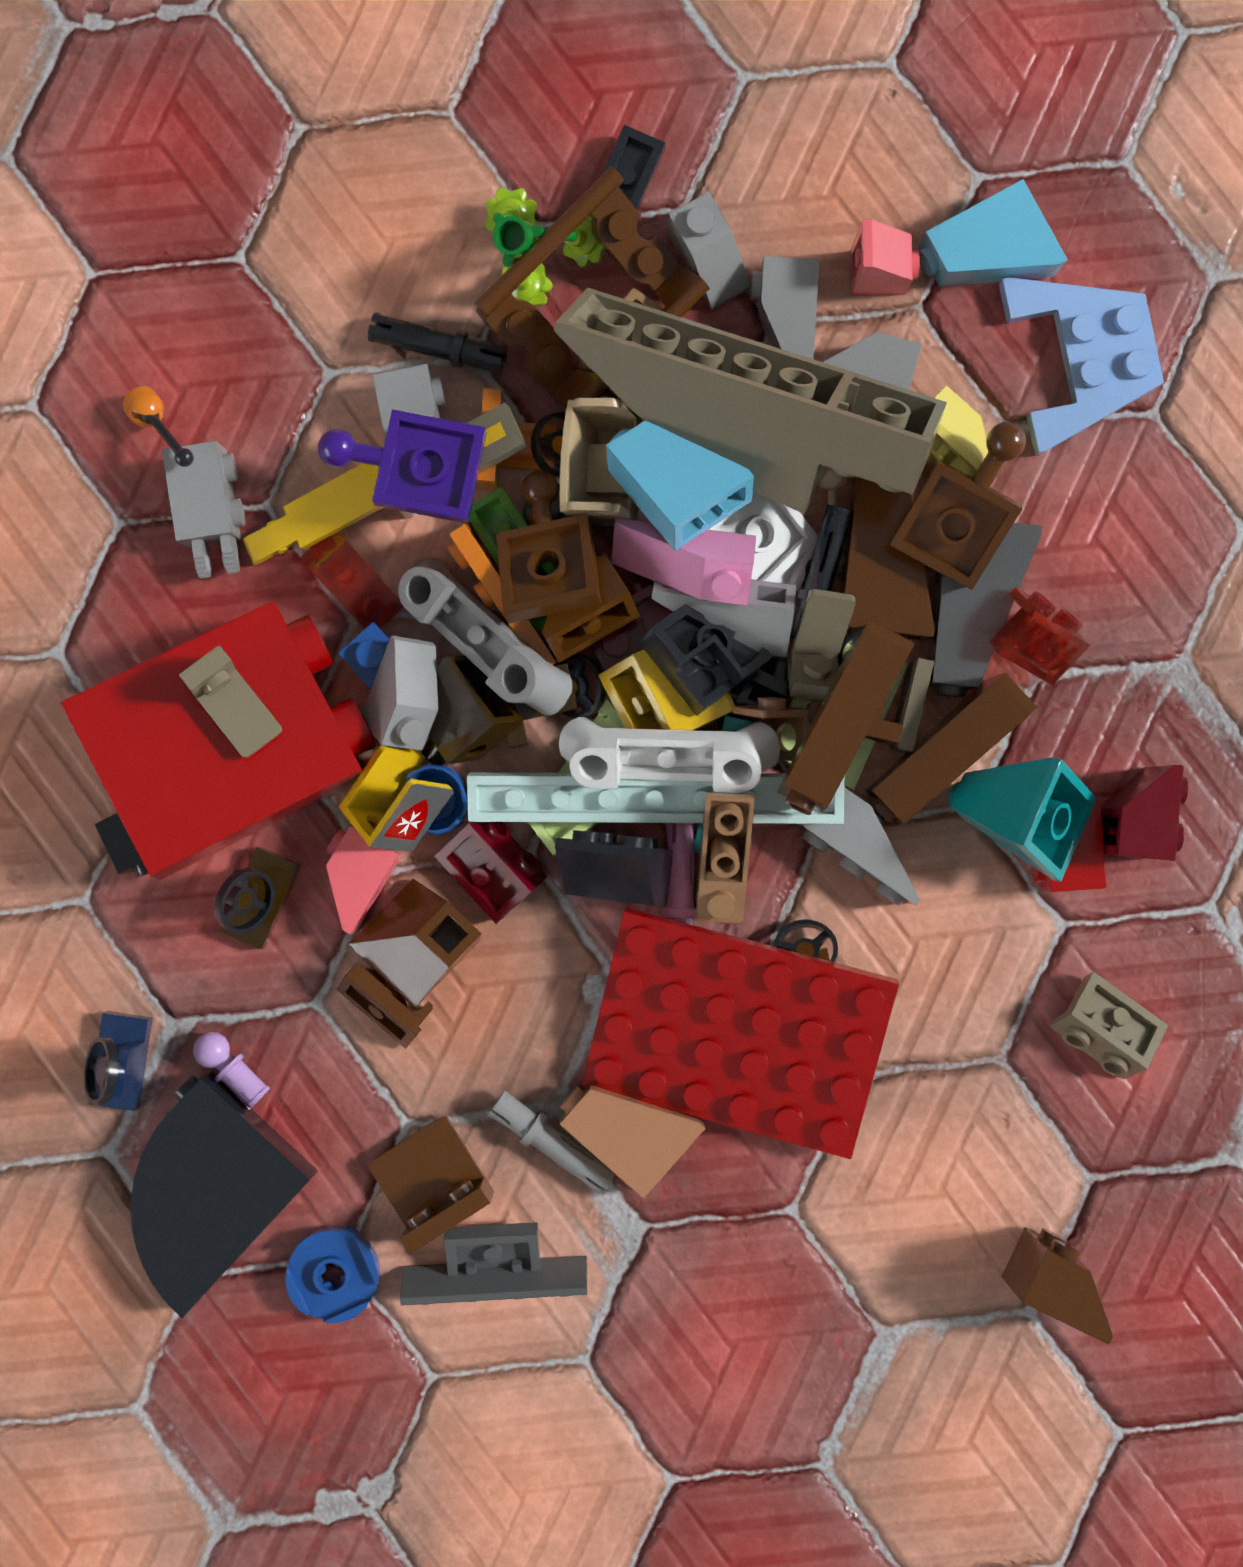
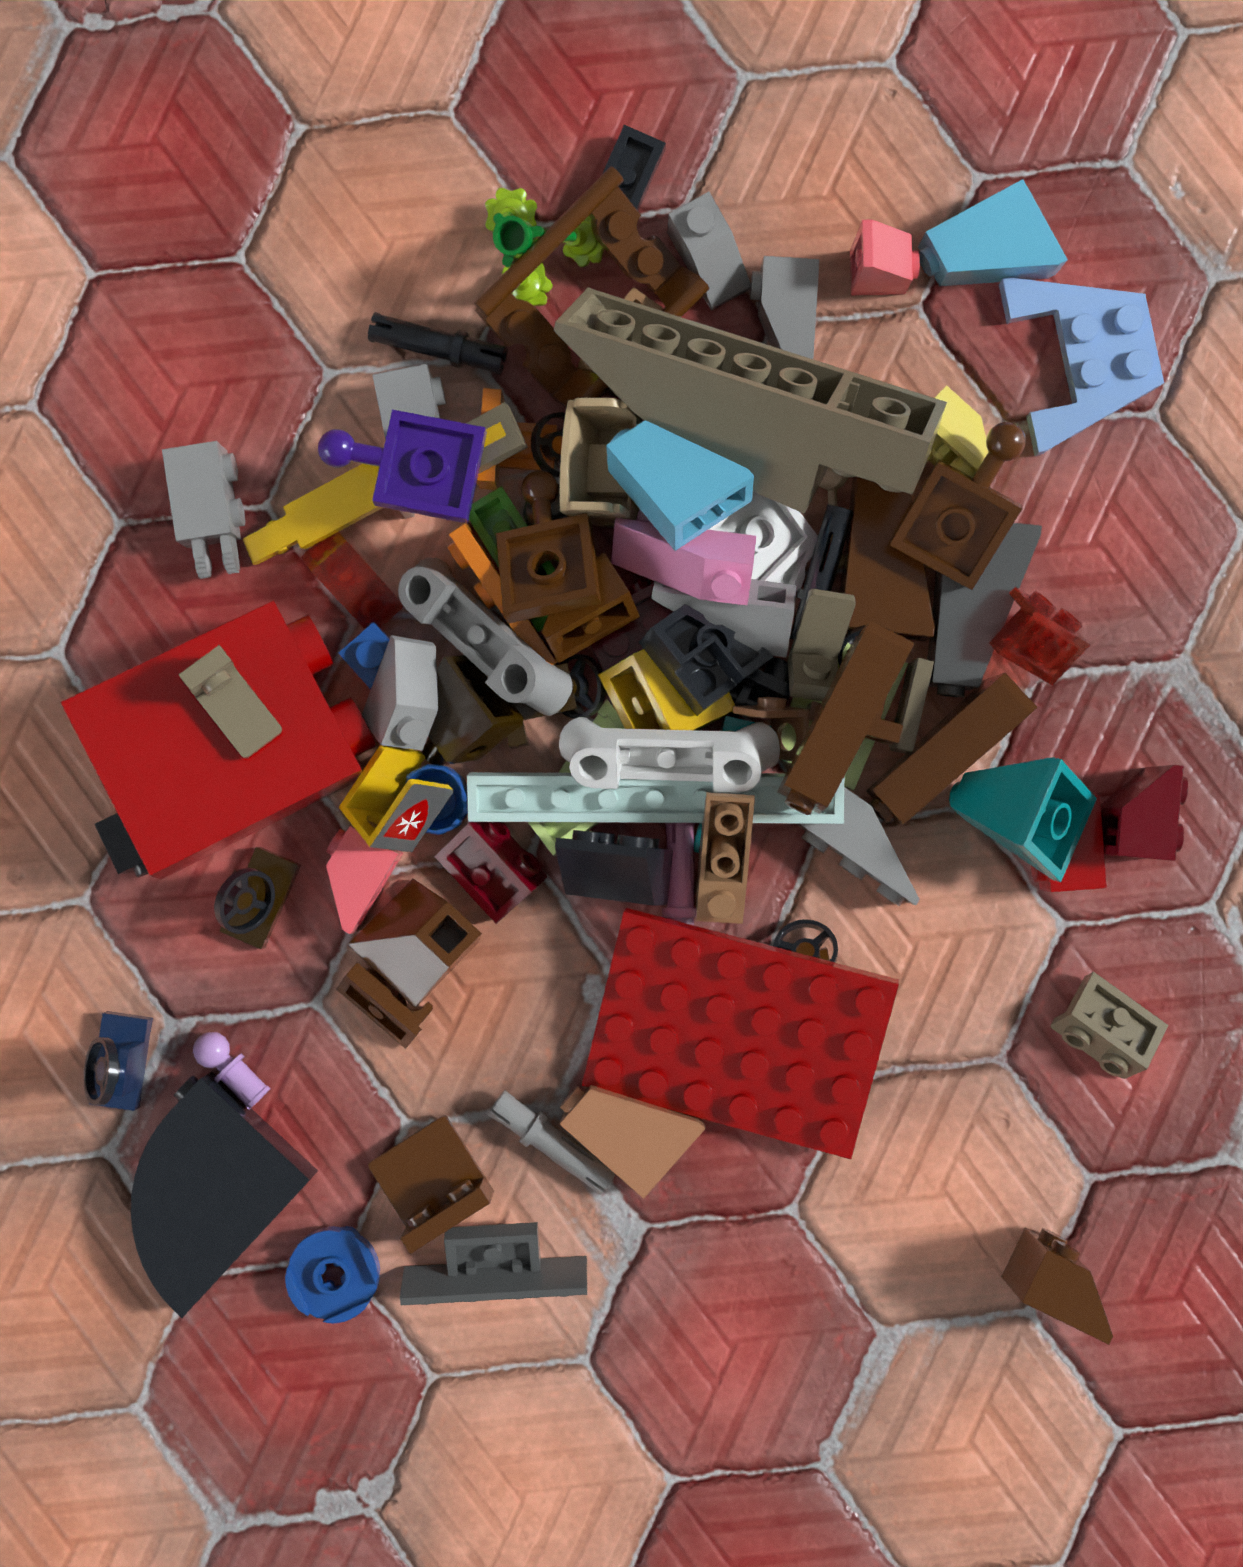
(150, 413): hinge -> none
(880, 358): light grey slope -> none

